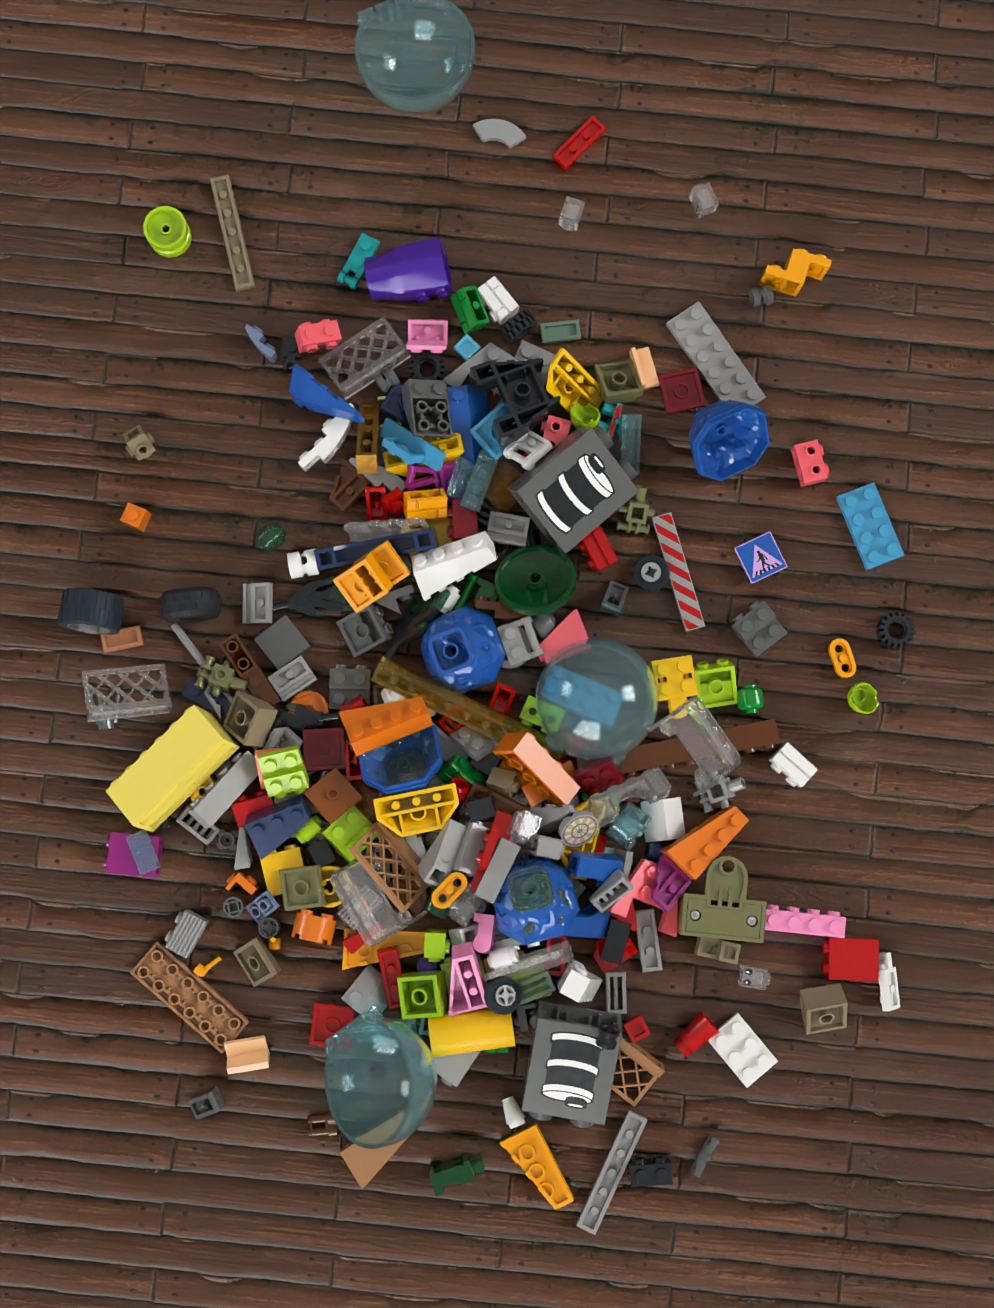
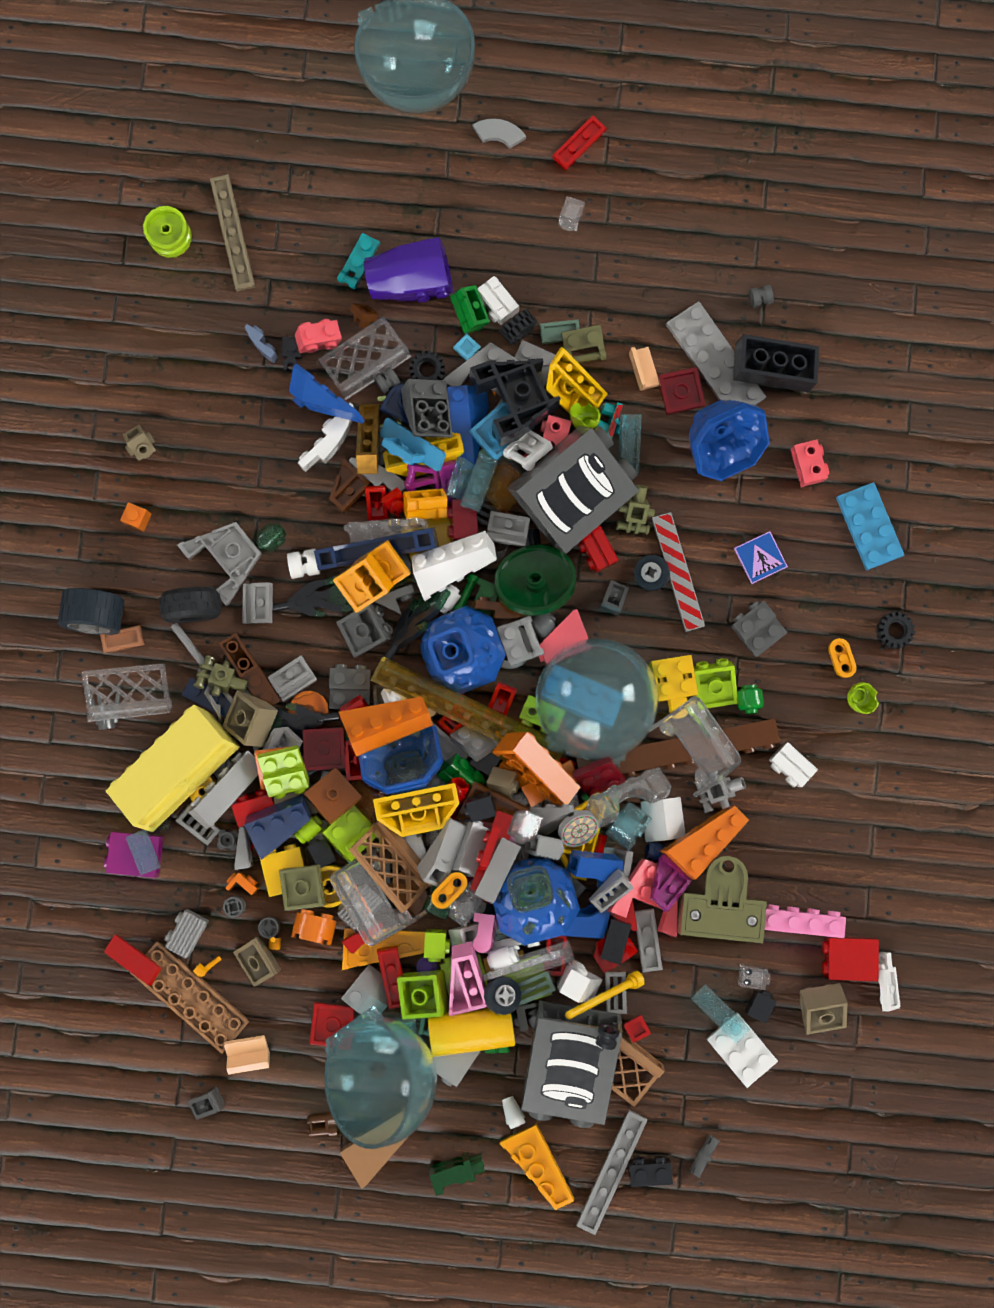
(133, 960): none -> red tile
(231, 550): none -> light grey wing
(262, 906): sand blue slope -> none
(282, 642): dark grey tile -> none
(363, 314): none -> reddish brown tile
(427, 335): bright pink bracket -> none
(585, 338): none -> olive plate
(618, 382): olive slope -> none
(633, 981): none -> yellow piece
(696, 1034): red plant -> none
(703, 199): clear brick -> none
(718, 949): dark tan slope -> none
(720, 1014): none -> clear light blue plate
(760, 1005): none -> black brick
(776, 363): none -> black brick
(796, 268): light orange bracket -> none

